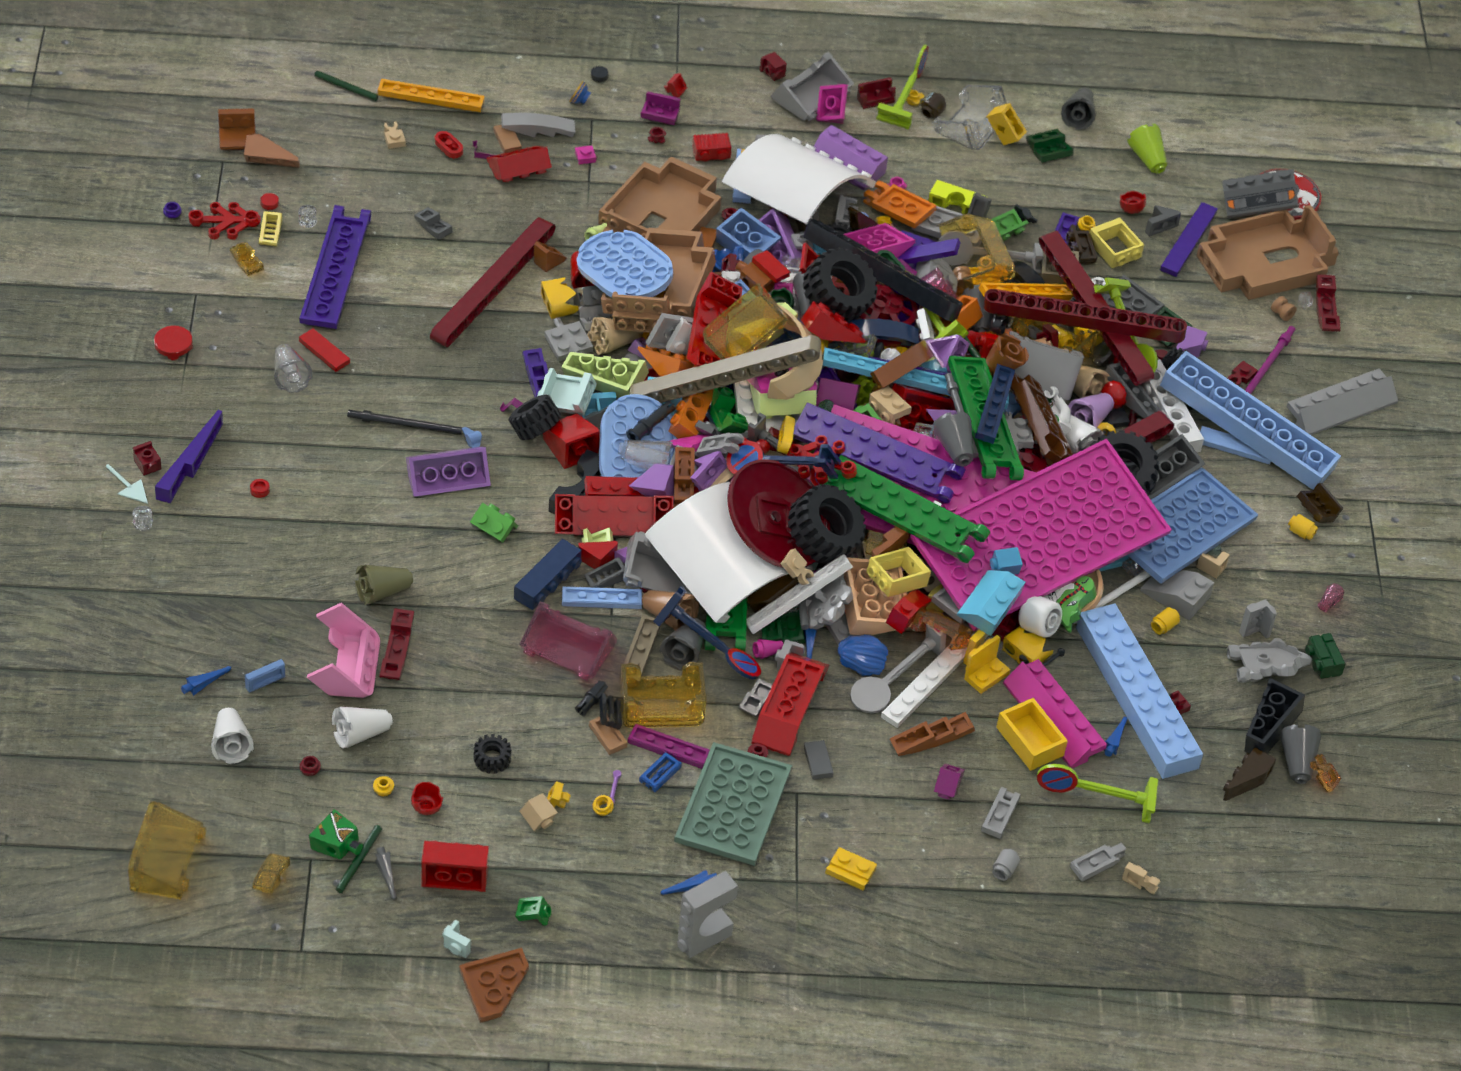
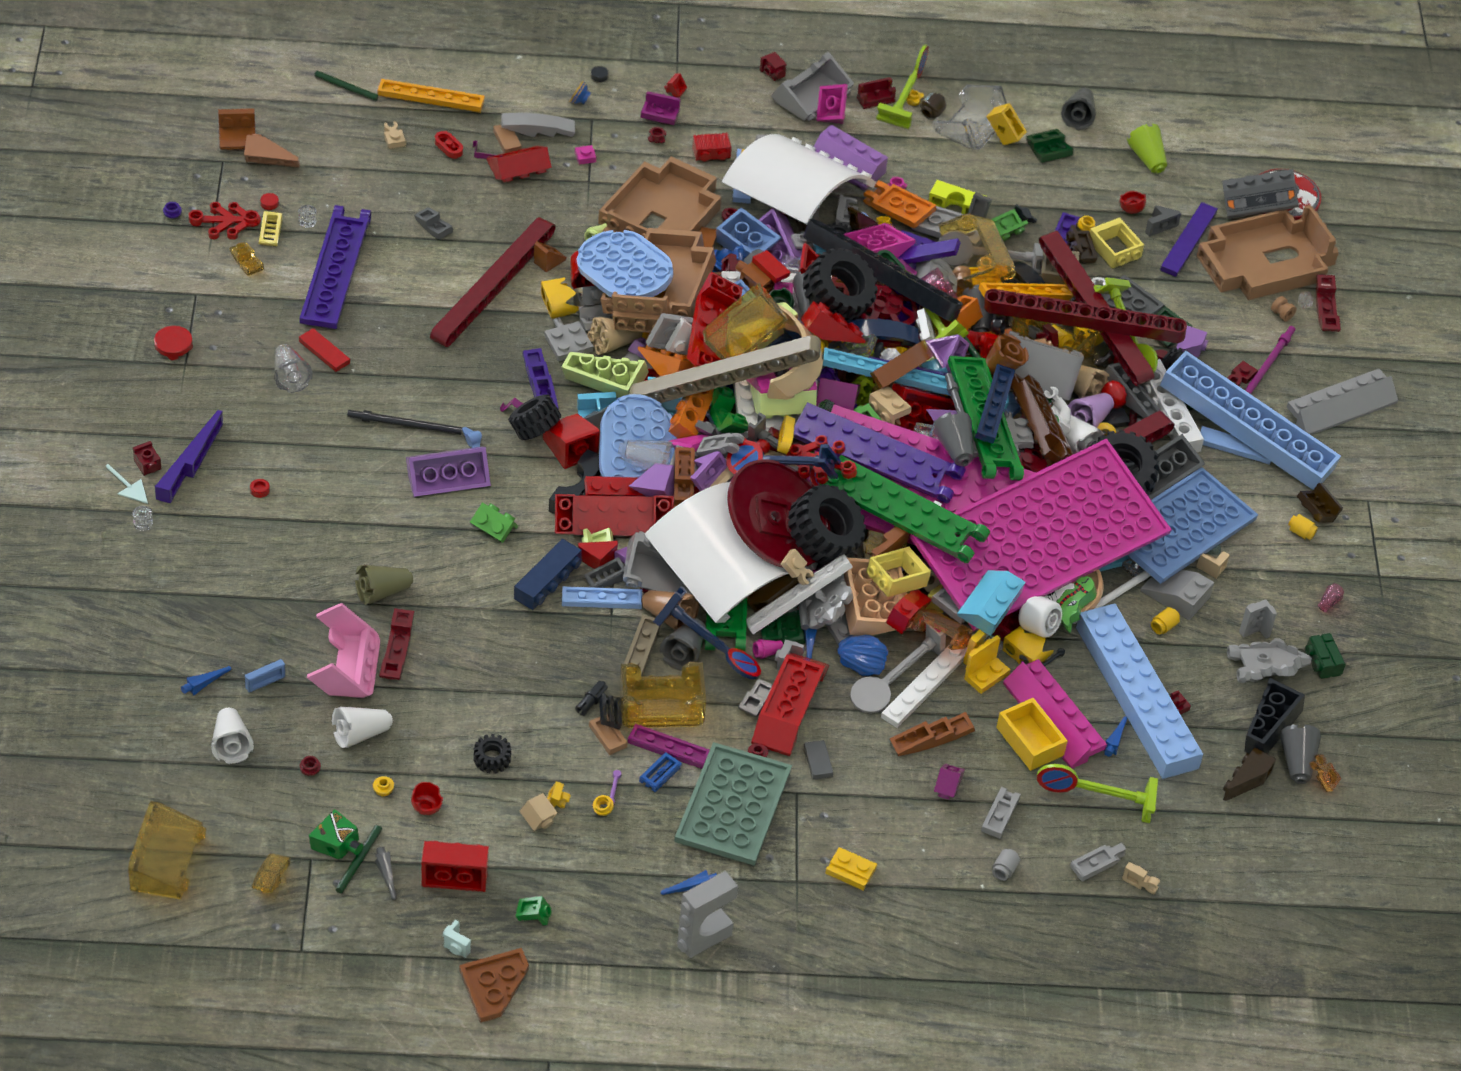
(567, 642): clear pink windscreen -> none
(569, 392): light aqua panel -> none
(645, 426): black pin -> none
(1006, 560): dark azure brick -> none

